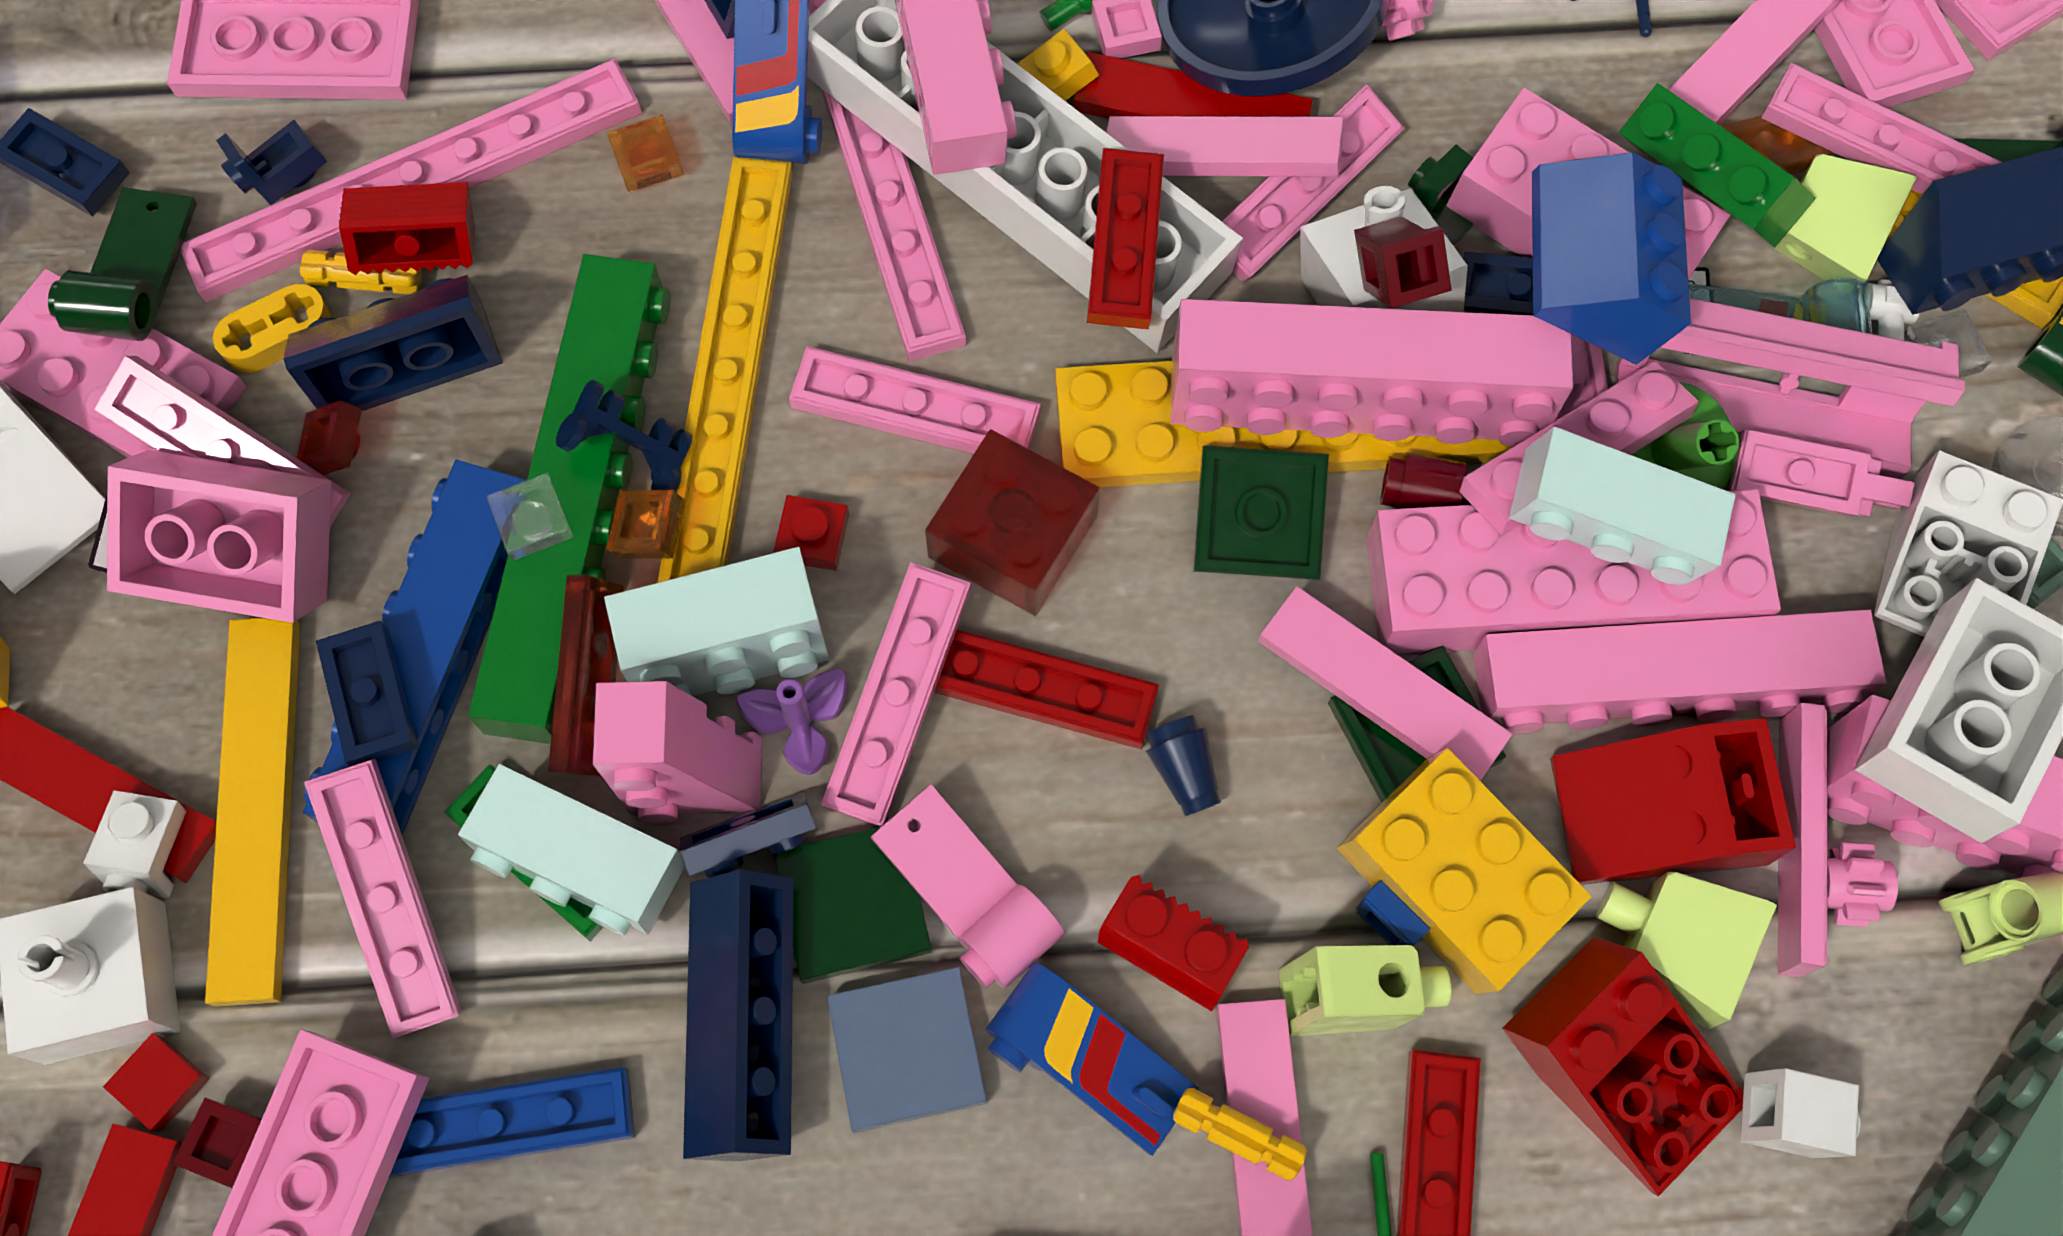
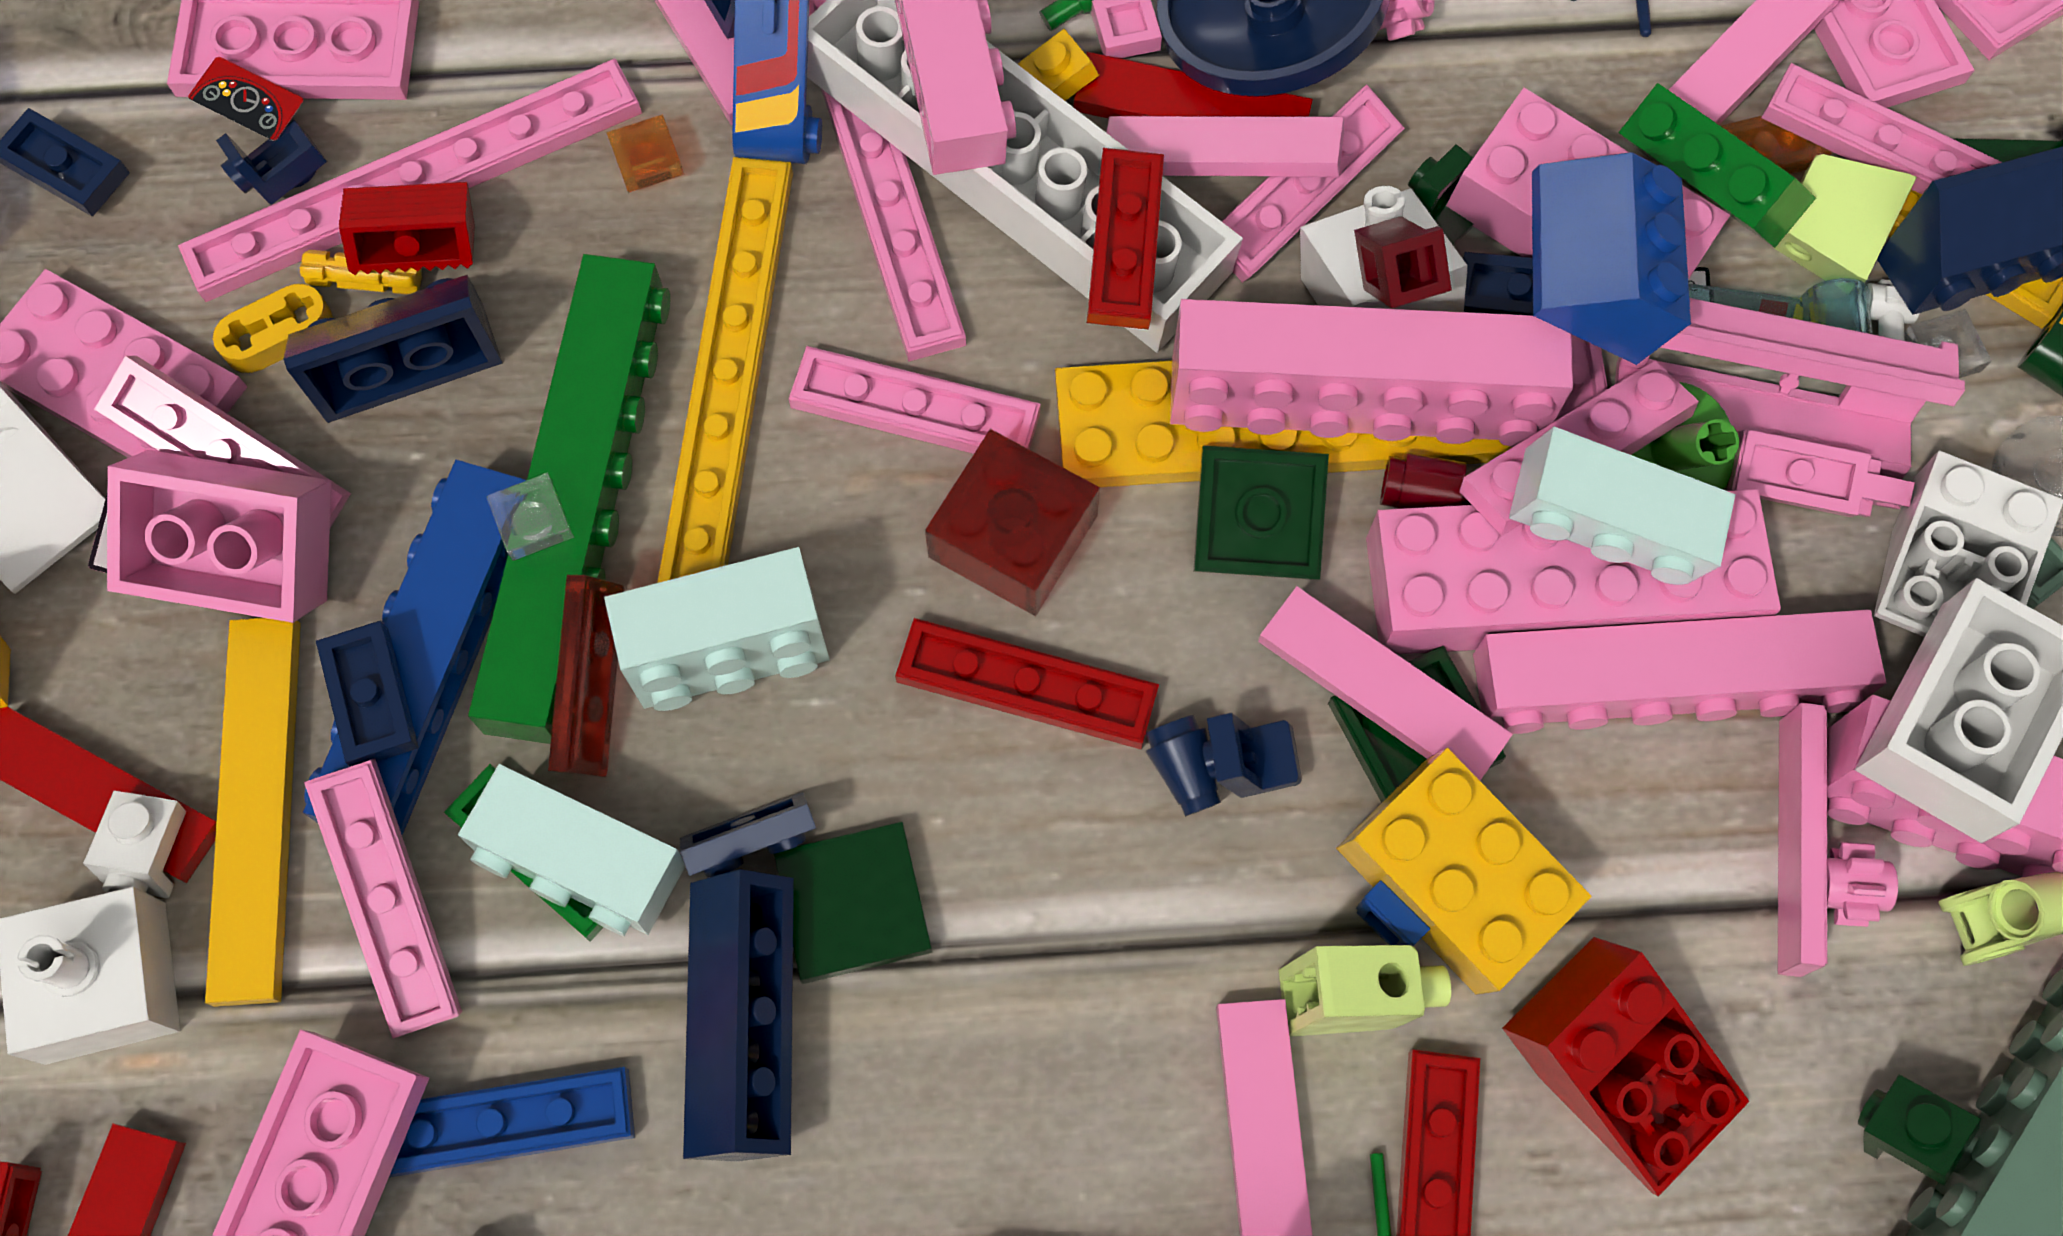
(129, 269): dark green door -> none
(155, 1082): red tile -> none
(217, 1142): dark red plate -> none
(246, 98): none -> sticker
(330, 437): clear red plate -> none
(646, 524): clear orange plate -> none
(661, 447): dark blue piece -> none
(669, 756): bright pink wedge -> none
(796, 708): medium lavender plant -> none
(815, 528): red plate -> none
(897, 695): bright pink tile -> none
(906, 1050): sand blue tile -> none
(968, 889): bright pink door -> none
(1089, 1055): blue door -> none
(1172, 942): red brick -> none
(1240, 1134): yellow axle -> none
(1251, 758): none -> dark blue bracket
(1673, 803): red slope -> none
(1694, 938): yellowish green torso -> none
(1800, 1113): white brick -> none
(1917, 1128): none -> dark green bracket

